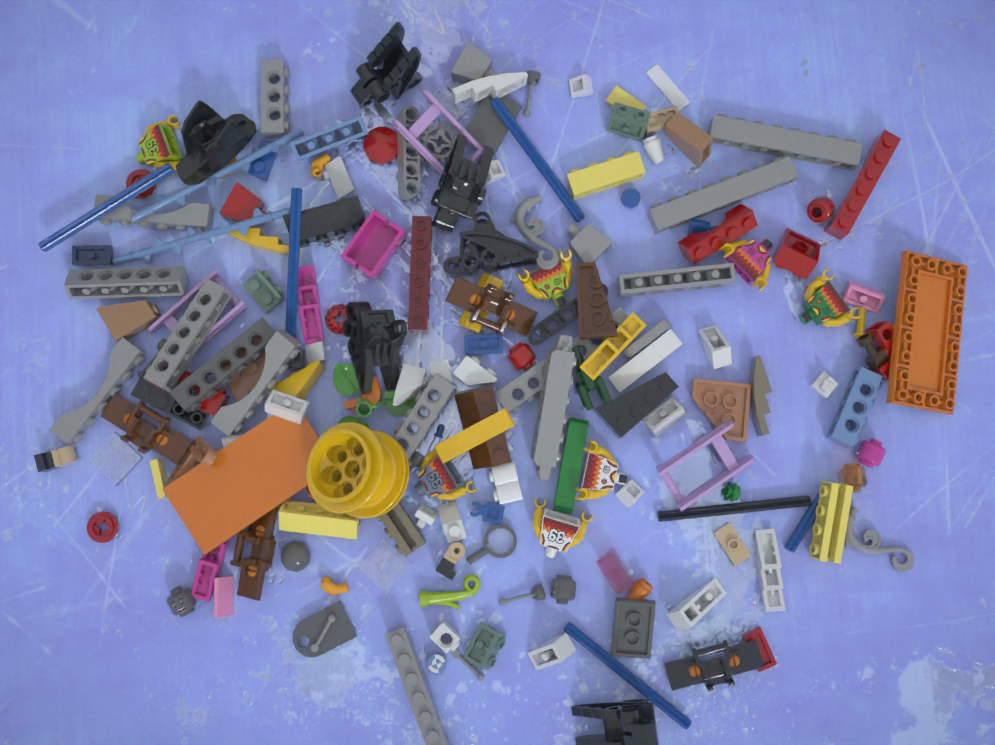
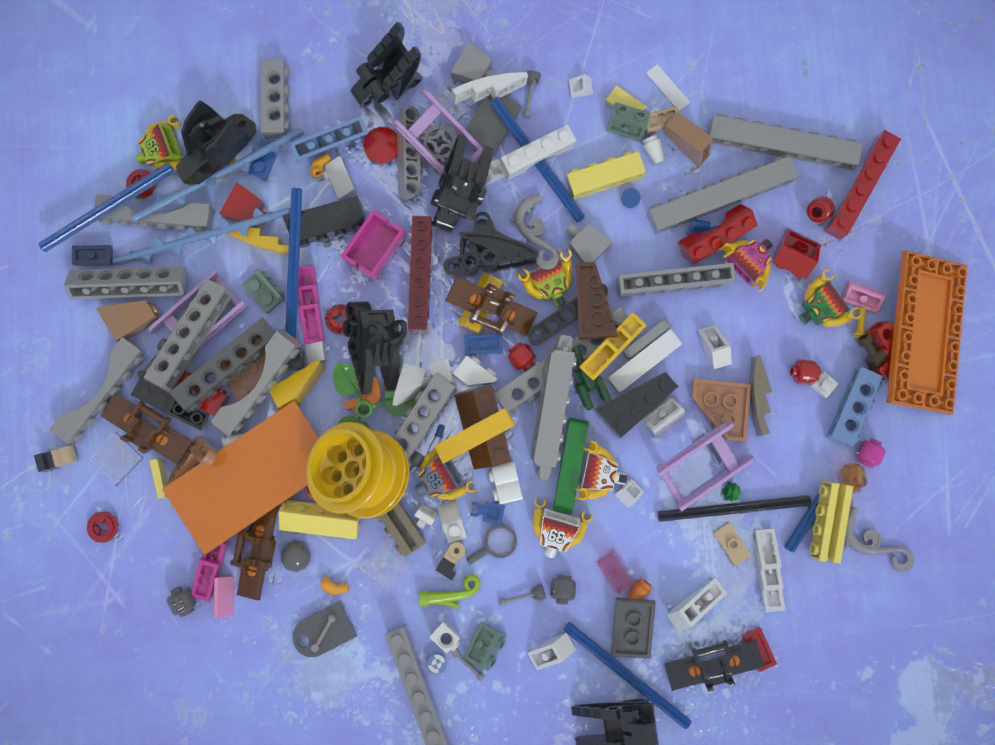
(286, 406): white slope -> none
(530, 154): none -> white arch
(805, 372): none -> red head

